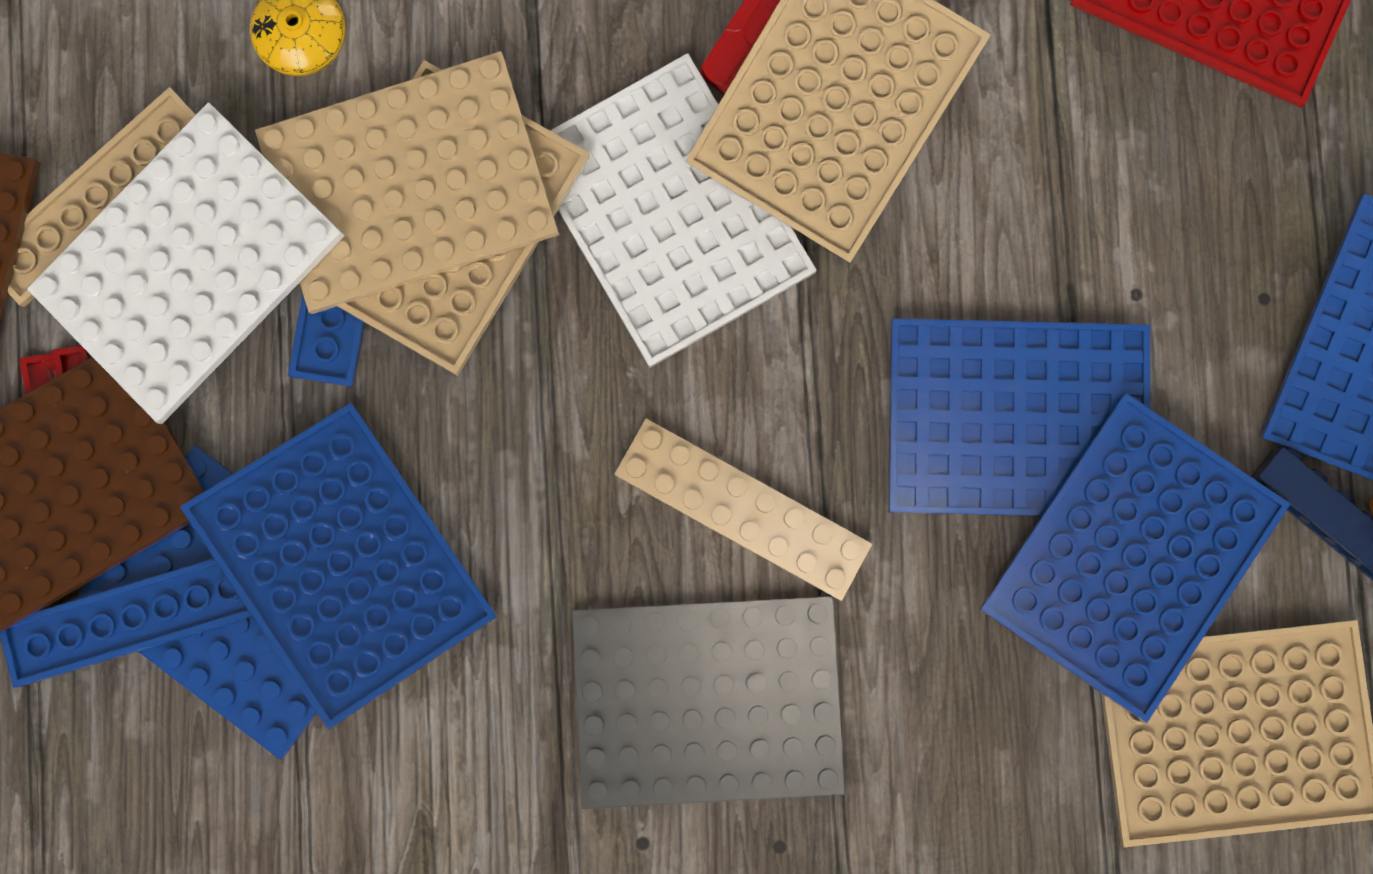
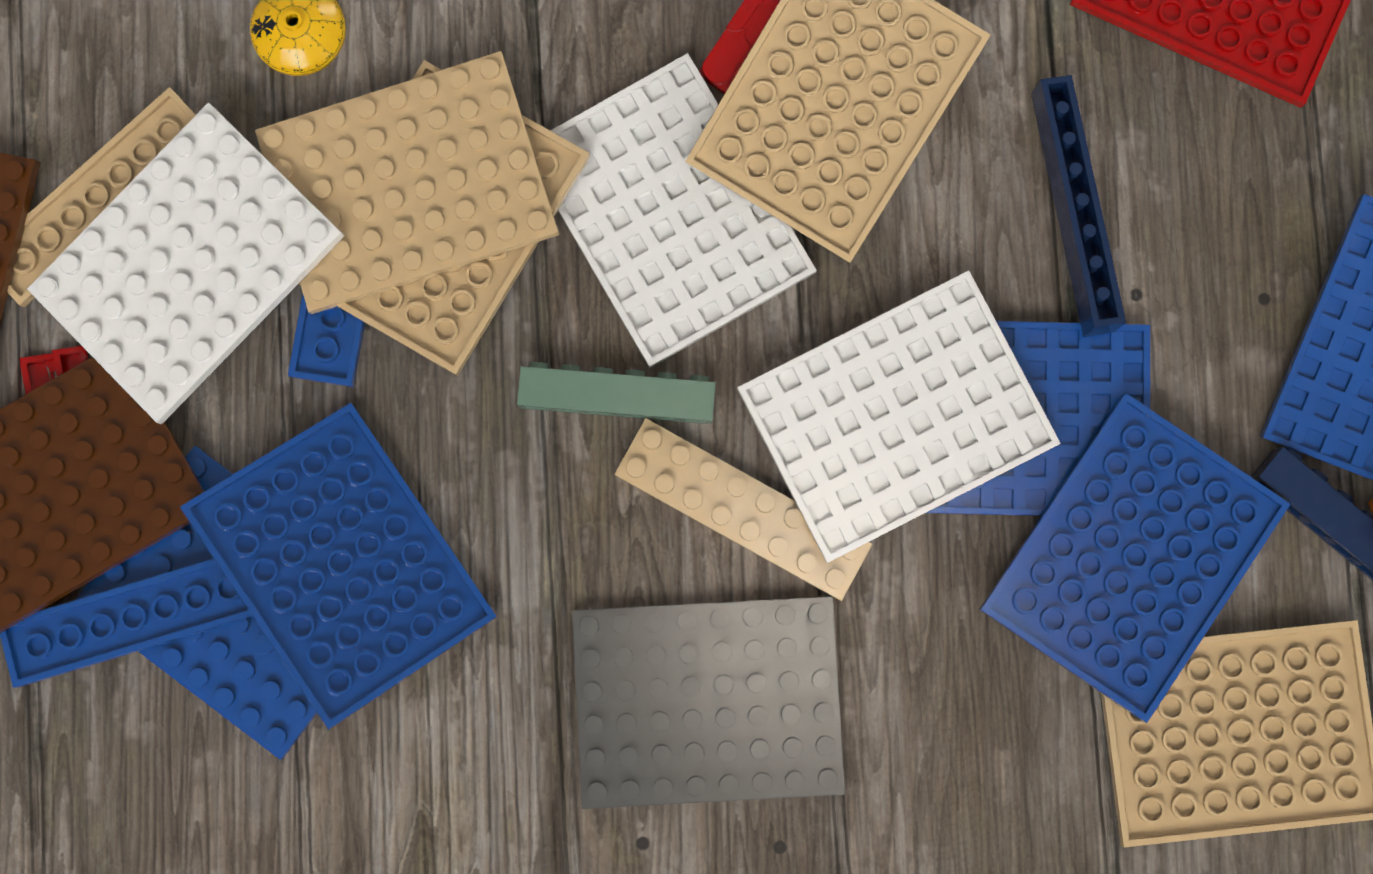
(616, 394): none -> sand green brick
(898, 416): none -> white plate
(1077, 206): none -> dark blue brick

